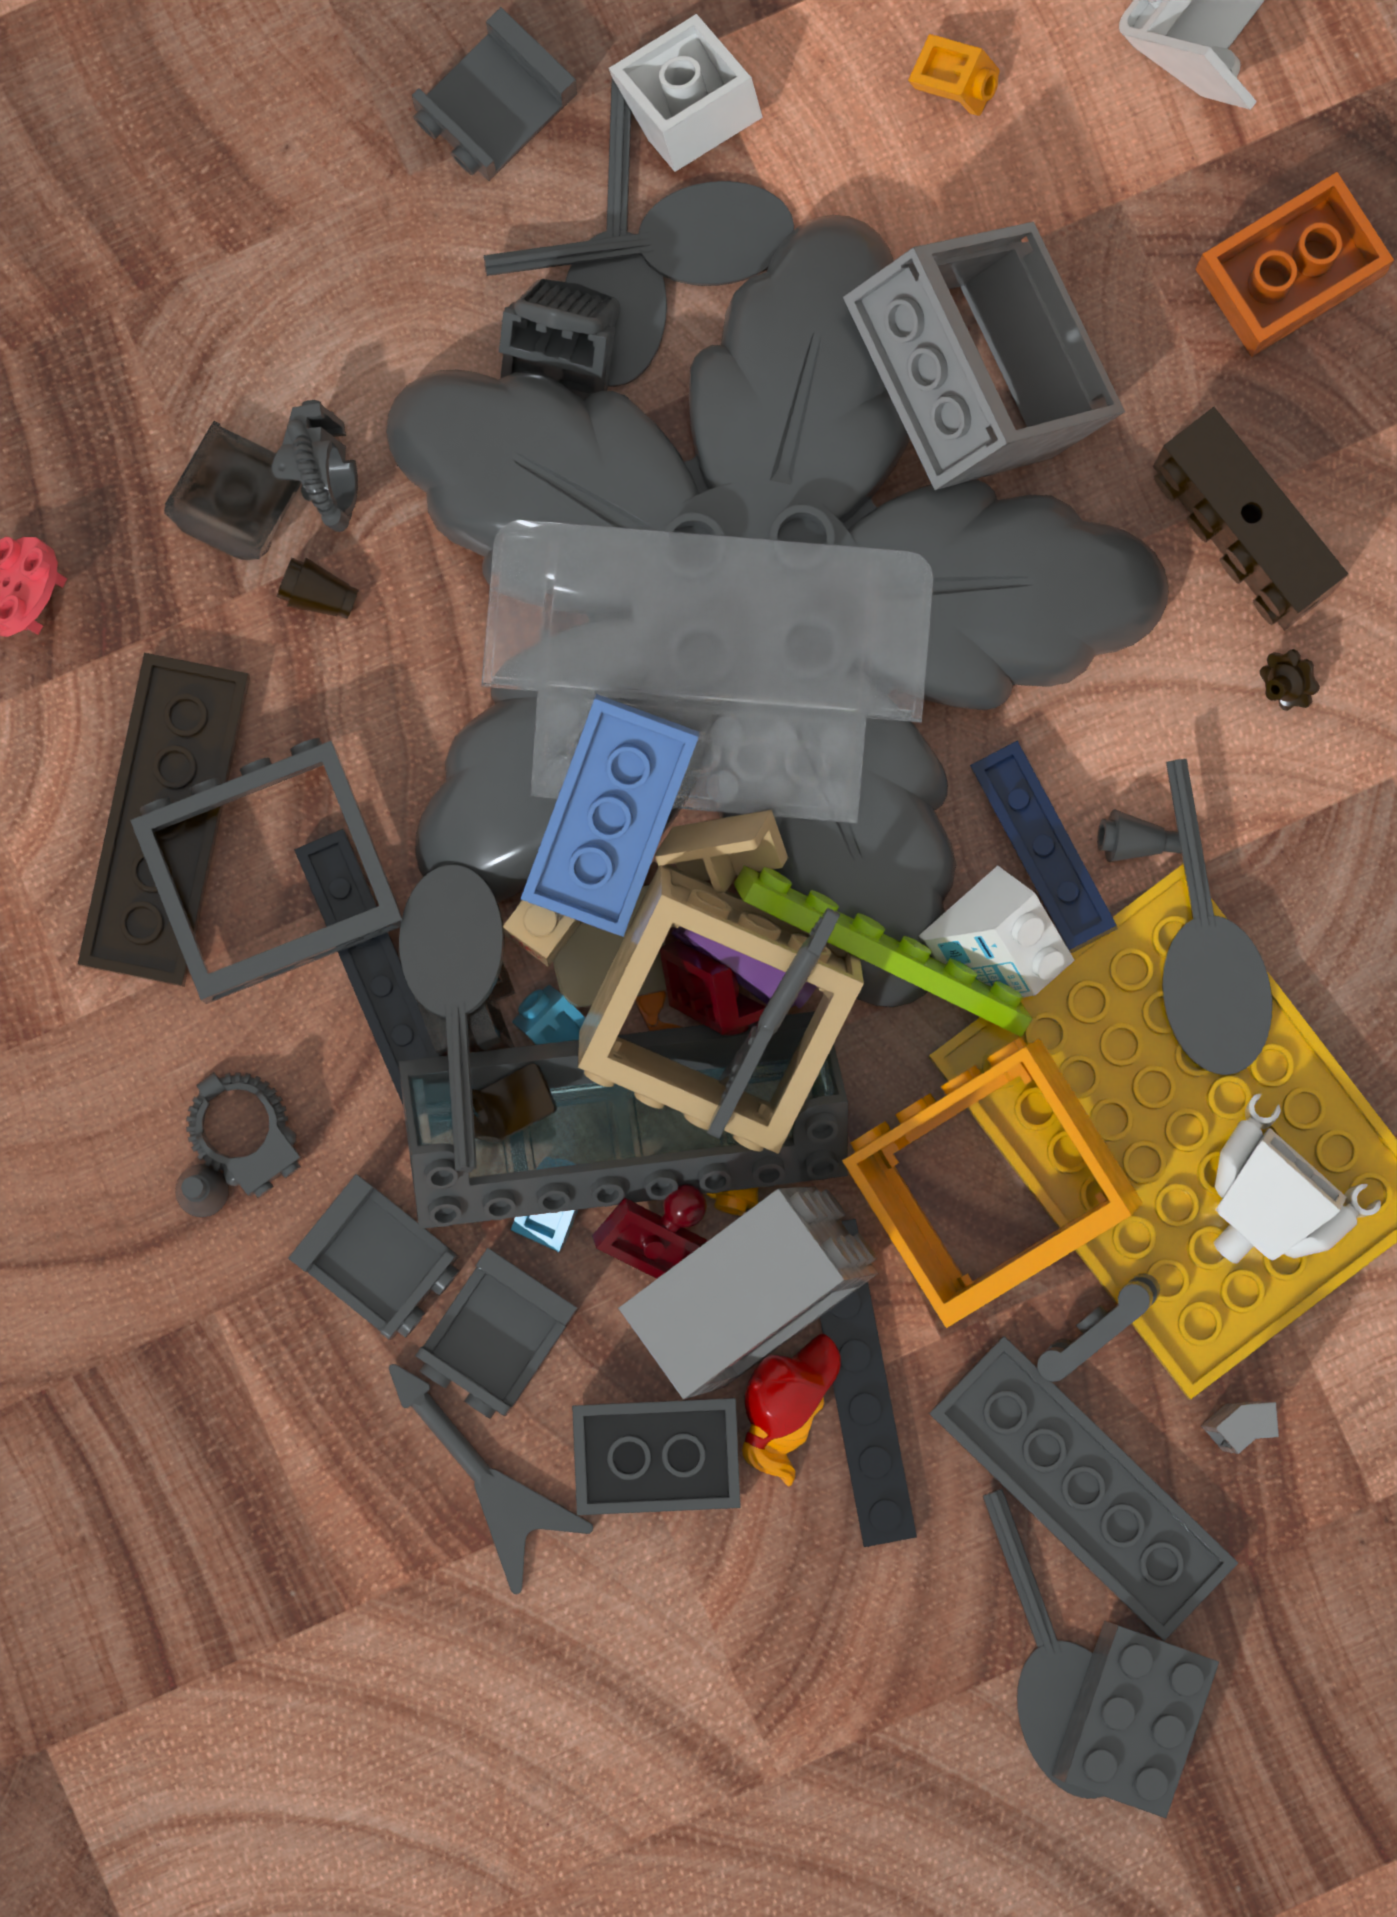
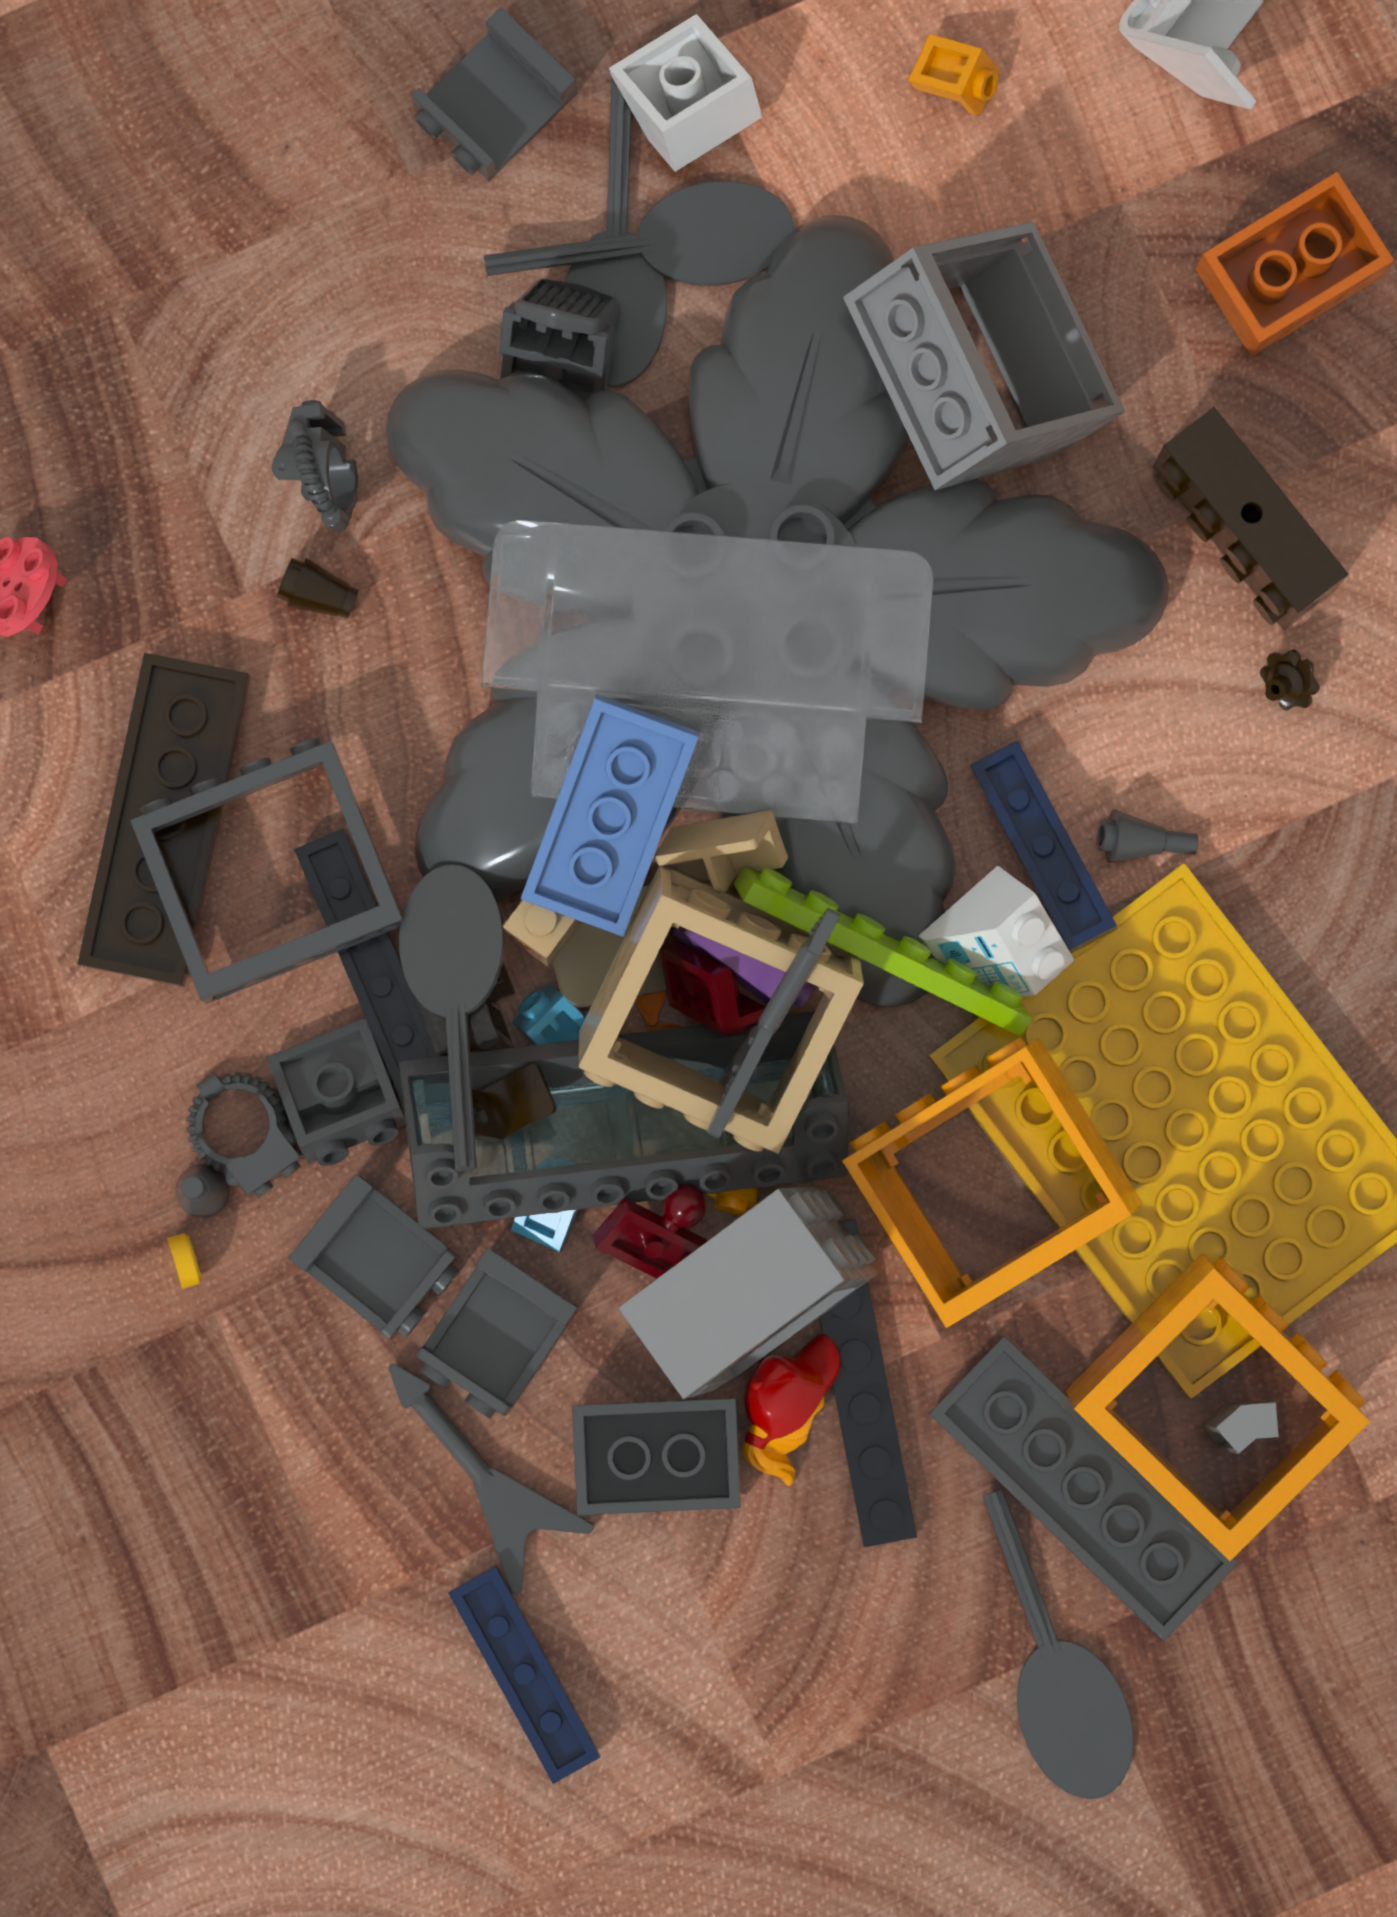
(184, 1260): none -> yellow tile
(231, 495): clear smoke slope -> none
(337, 1093): none -> dark grey plate
(524, 1674): none -> dark blue plate
(1099, 1328): dark grey plate -> none
(1135, 1719): dark grey brick -> none
(1200, 1287): none -> light orange window
(1212, 970): dark grey piece -> none
(1278, 1196): white torso -> none

